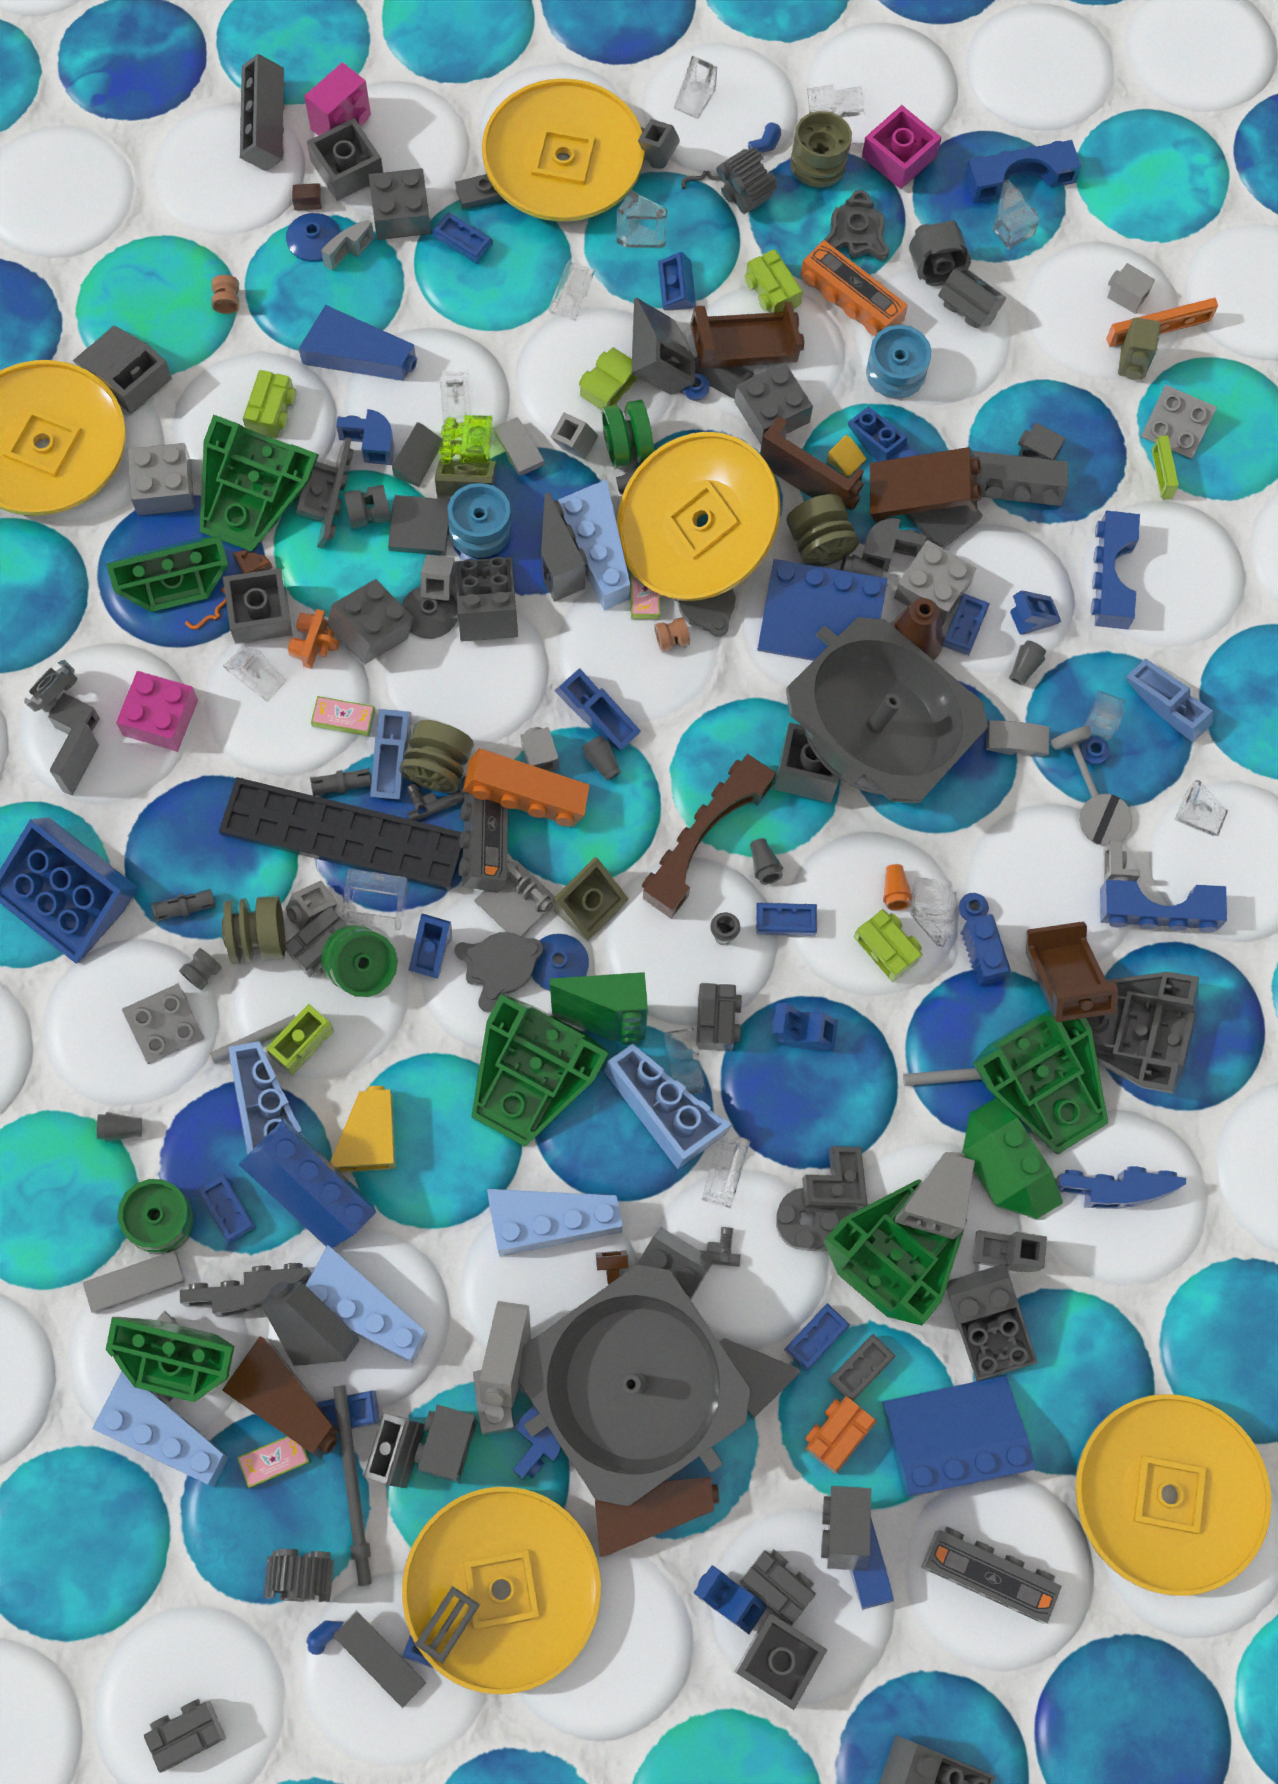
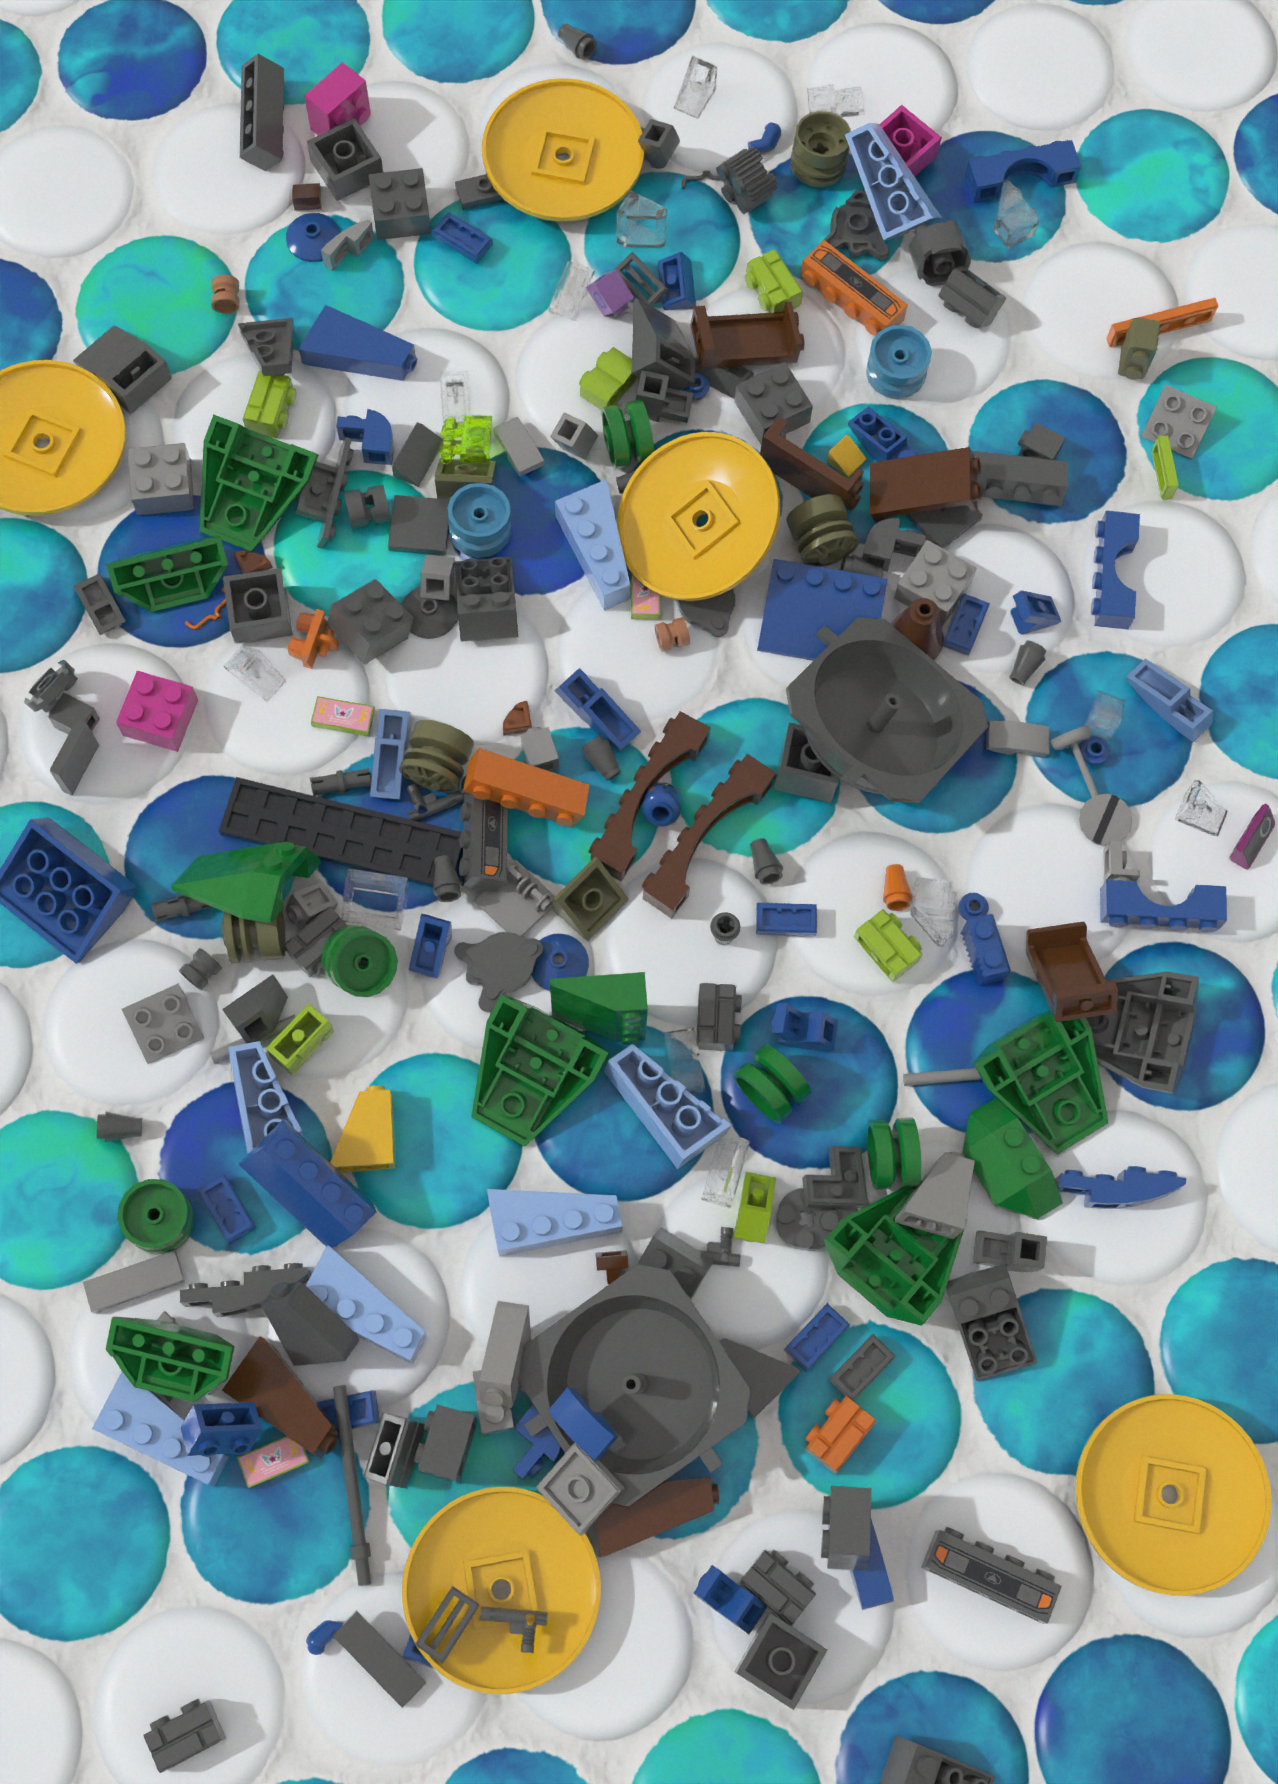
(99, 604): none -> dark grey slope
(221, 1429): none -> blue brick
(246, 879): none -> green wedge
(257, 1010): none -> dark grey slope
(270, 344): none -> dark grey wing
(298, 1576): dark grey brick -> none
(446, 880): none -> dark grey cone
(517, 720): none -> dark orange tile
(517, 1623): none -> dark grey hose
(560, 559): dark grey slope -> none
(578, 41): none -> dark grey cone
(580, 1488): none -> light grey tile
(582, 1425): none -> blue slope
(610, 293): none -> medium lavender brick
(656, 296): none -> dark grey tile
(661, 400): none -> dark grey brick
(662, 804): none -> blue head
(682, 741): none -> reddish brown arch
(755, 1207): none -> lime slope
(772, 1083): none -> green wheel
(889, 184): none -> light blue wedge
(894, 1153): none -> green wheel
(957, 1436): blue slope -> none
(1130, 287): light grey brick -> none
(1253, 837): none -> slope

